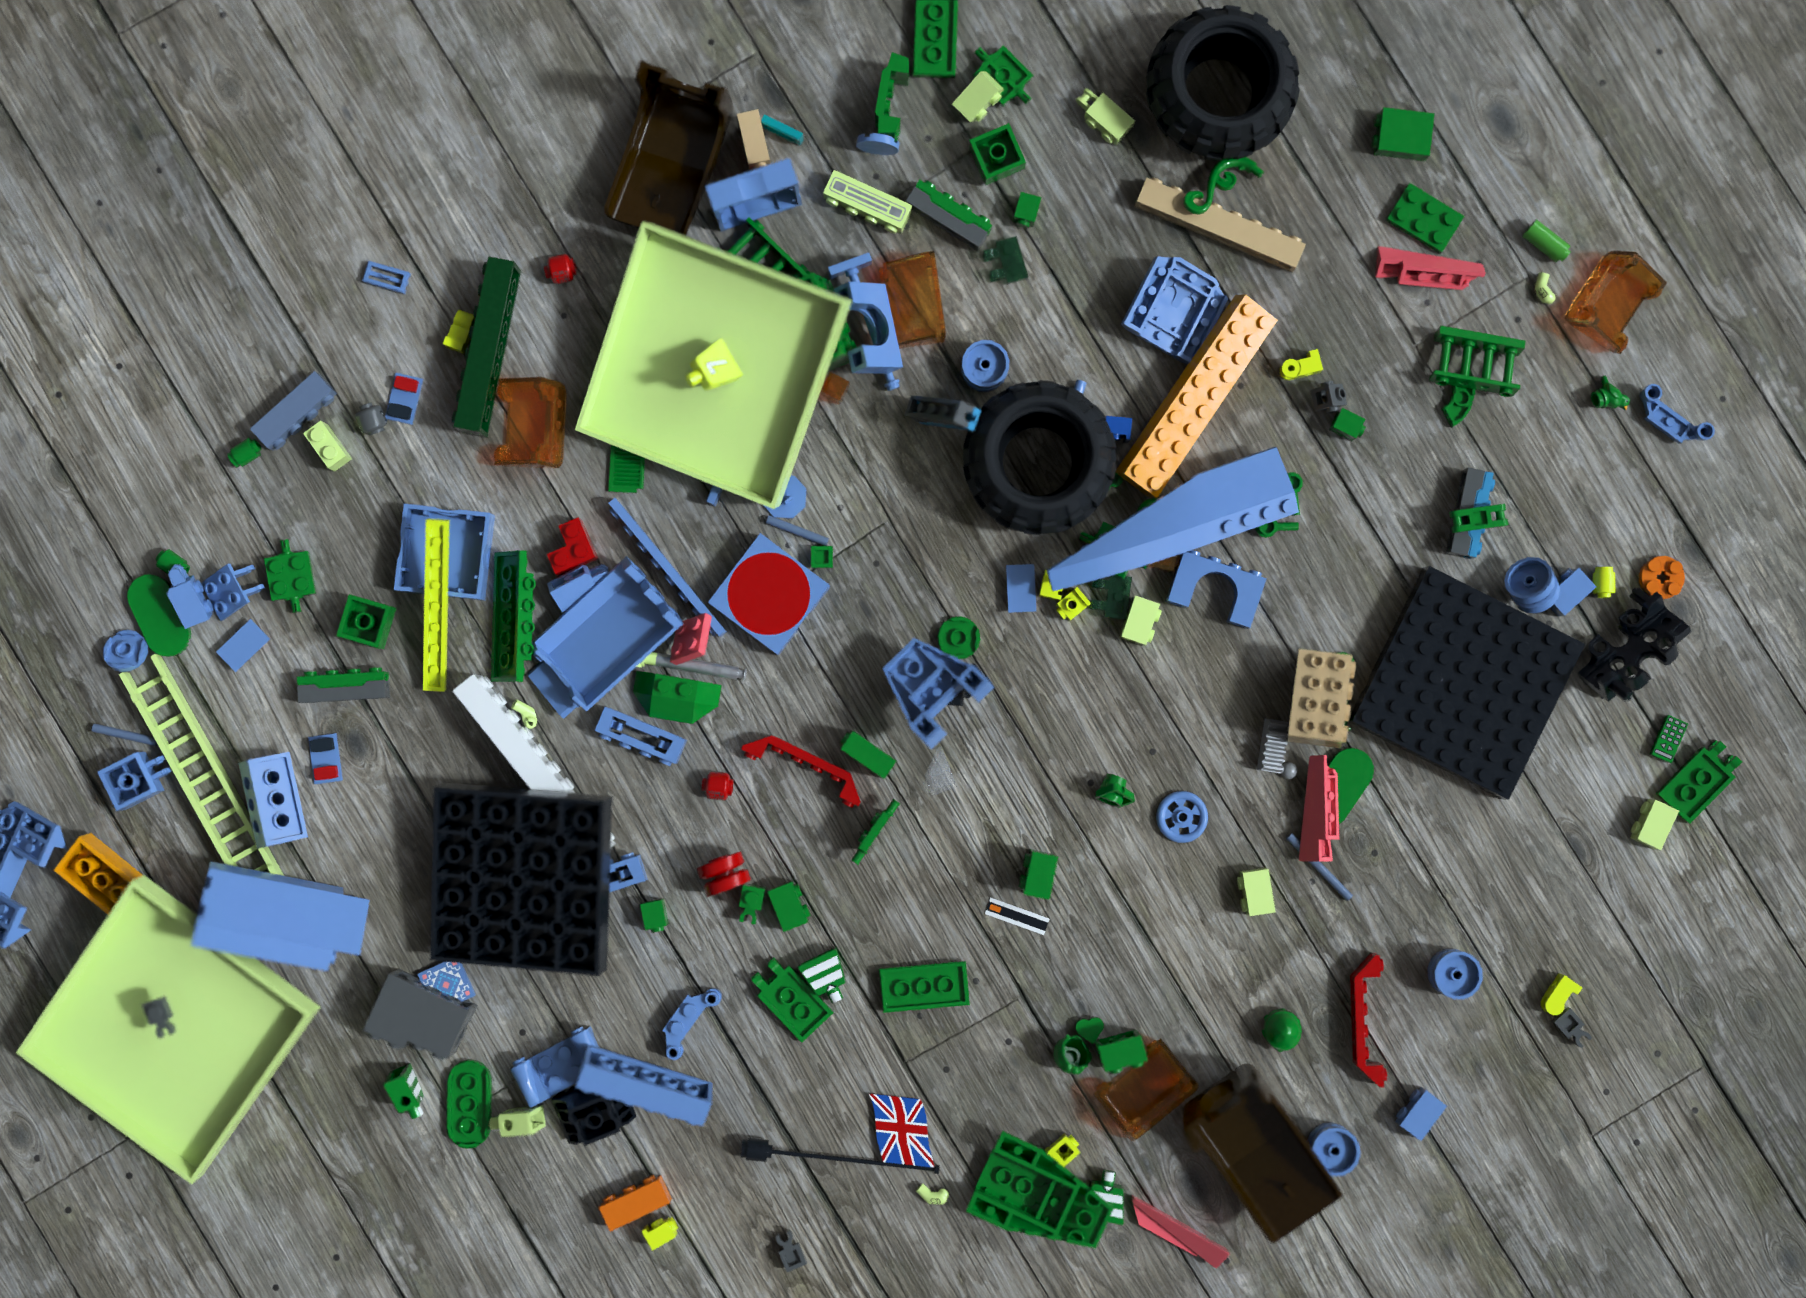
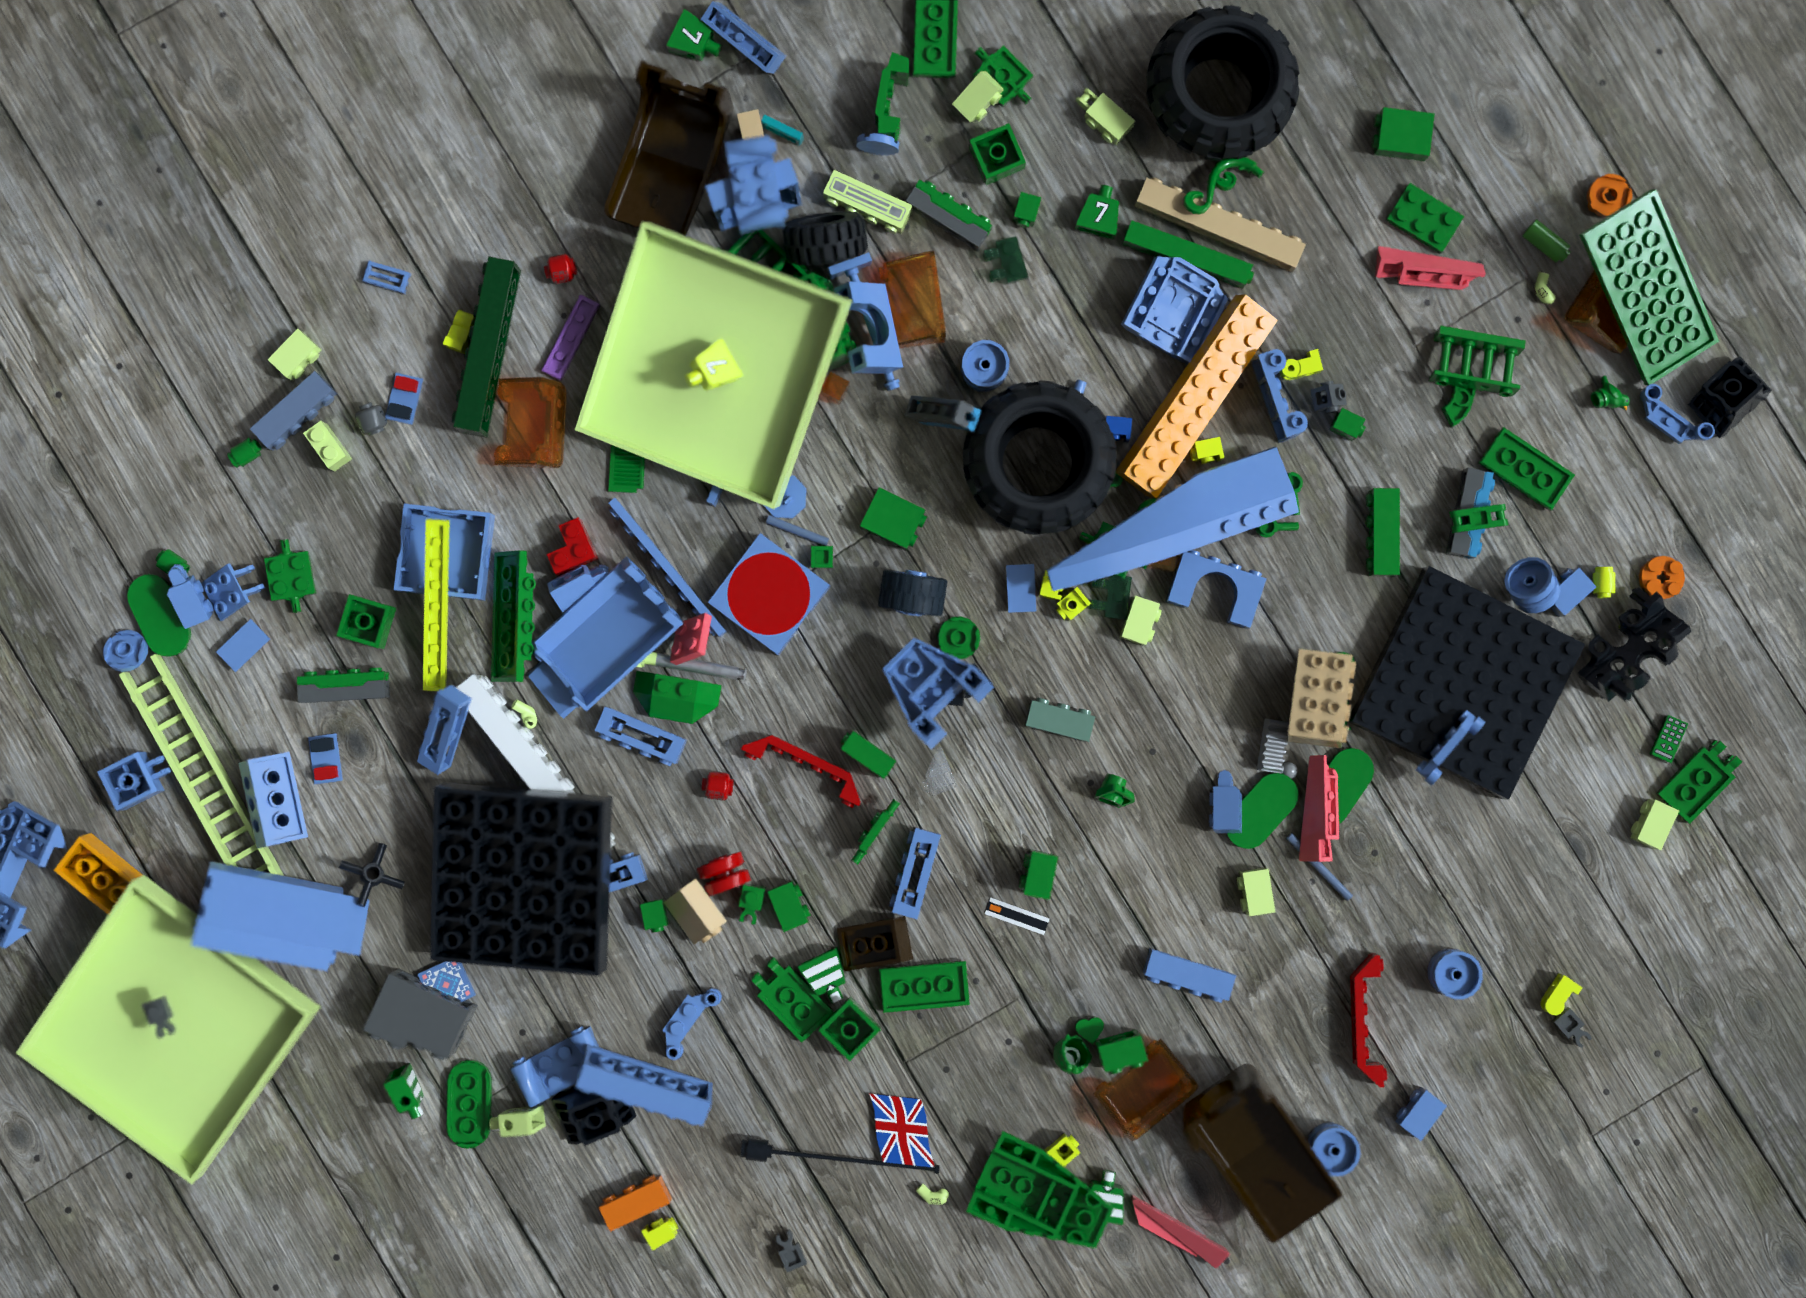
(101, 729): sand blue bar -> none
(295, 355): none -> yellowish green piece
(369, 883): none -> black bar
(446, 705): none -> medium blue brick
(570, 337): none -> medium lavender tile
(692, 38): none -> green torso
(695, 912): none -> tan brick
(743, 37): none -> medium blue brick
(755, 183): none -> medium blue piece
(825, 238): none -> black tyre
(849, 1029): none -> green brick
(875, 943): none -> dark brown slope
(893, 519): none -> green brick
(905, 907): none -> medium blue brick
(912, 593): none -> black wheel
(1060, 719): none -> sand green brick
(1099, 214): none -> green torso
(1164, 813): medium blue plate -> none
(1188, 974): none -> medium blue brick
(1207, 450): none -> neon yellow brick
(1216, 264): none -> green brick
(1226, 806): none -> medium blue hinge
(1265, 809): none -> green tile
(1266, 368): none -> medium blue piece
(1282, 1029): green hair -> none
(1383, 532): none -> green brick
(1468, 723): none -> medium blue plate
(1526, 468): none -> green plate
(1596, 195): none -> orange plate
(1649, 287): none -> plate
(1729, 396): none -> black slope

